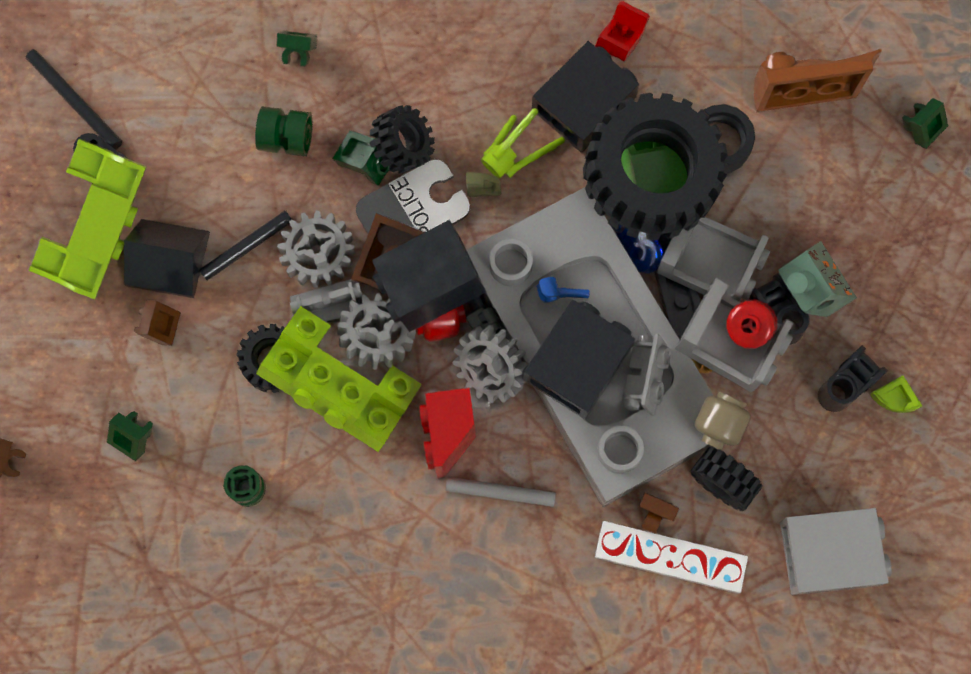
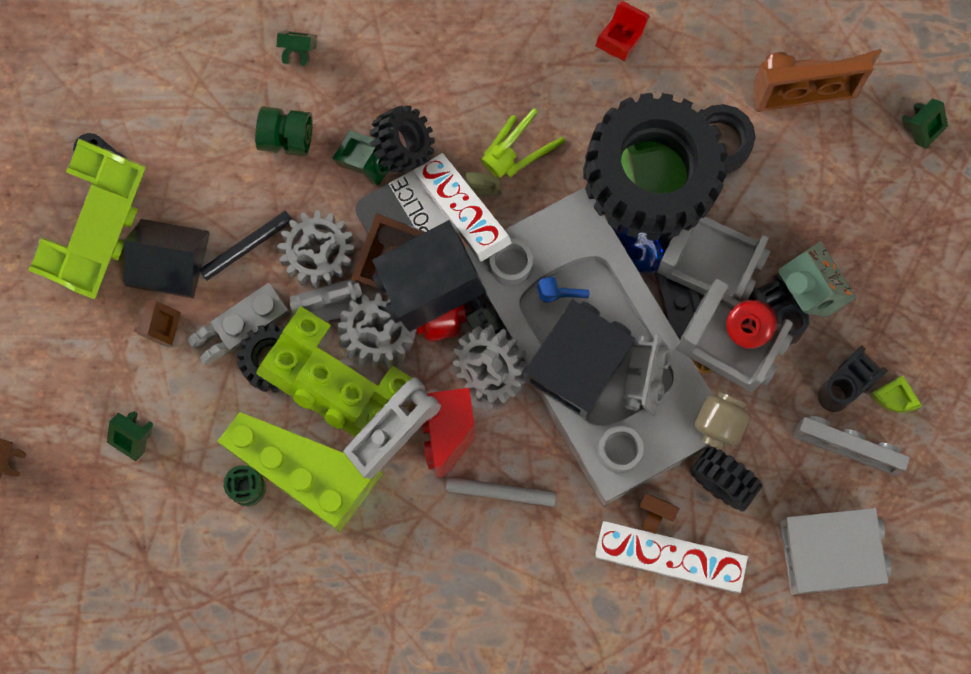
(73, 99): black bar -> none
(257, 309): none -> light grey hinge
(302, 468): none -> lime wedge
(391, 428): none -> light grey plate
(462, 207): none -> white tile
(582, 93): black brick -> none
(851, 445): none -> light grey plate

